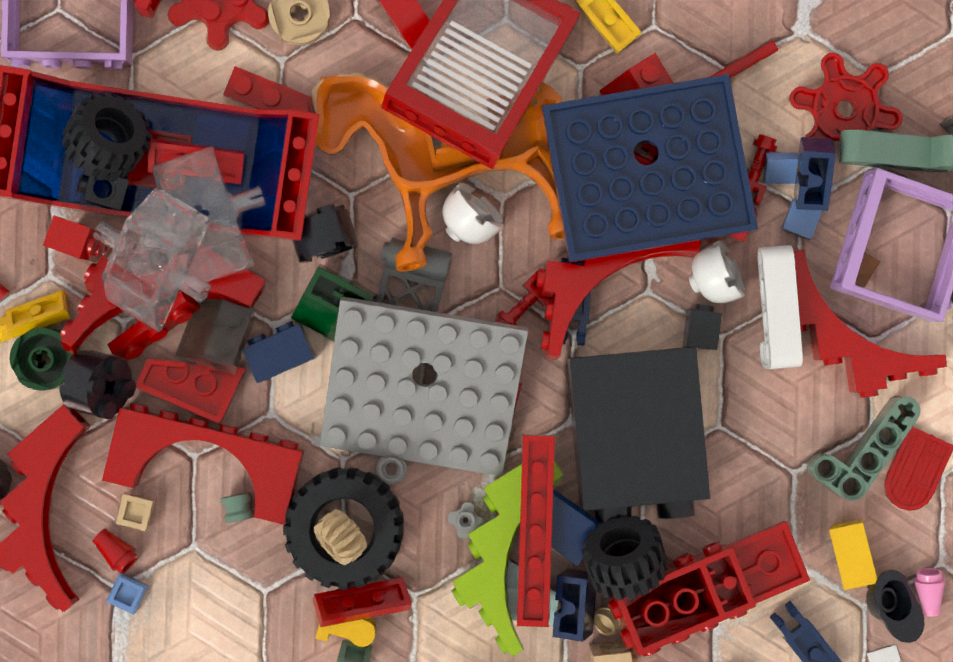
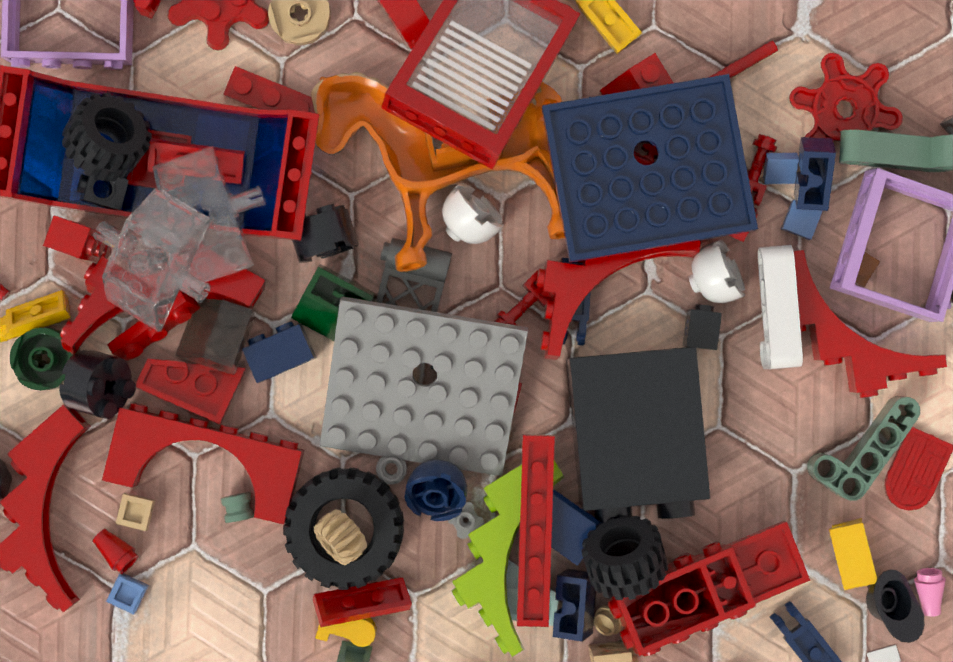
(436, 490): none -> dark blue cylinder

